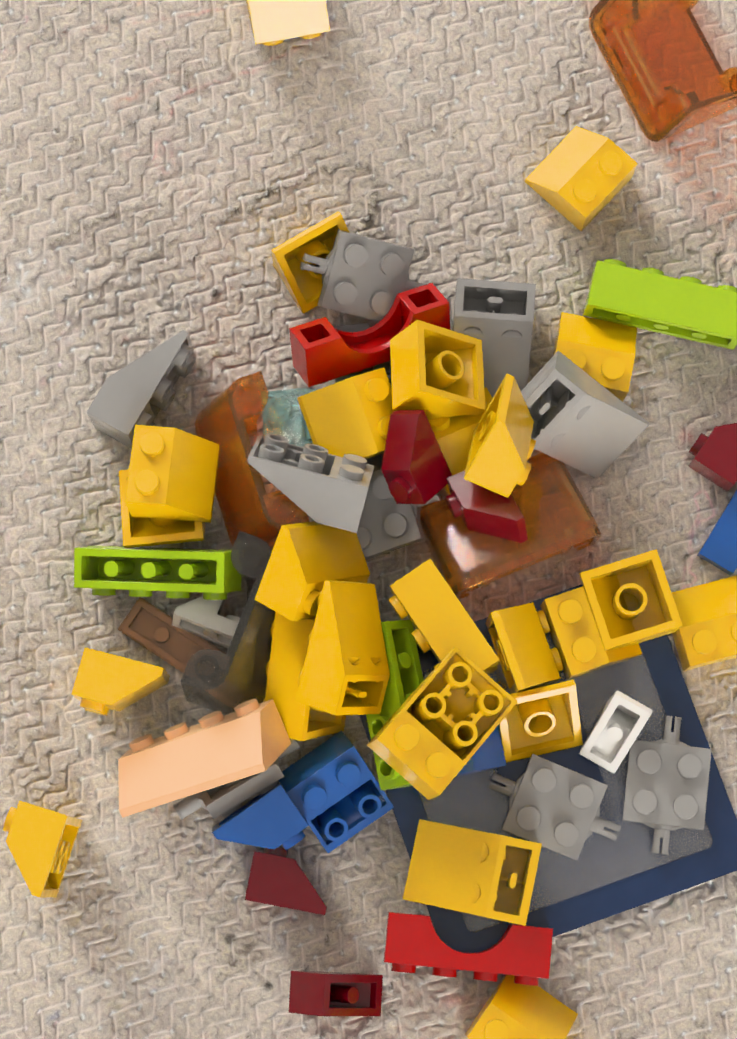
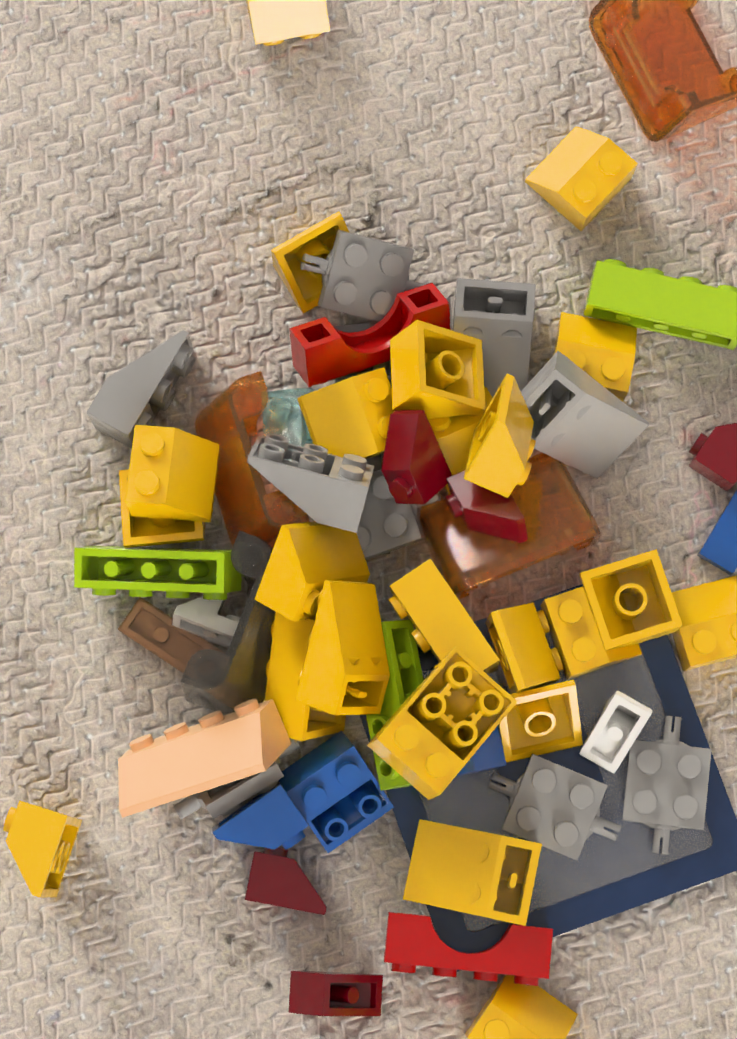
(114, 681): yellow slope -> none

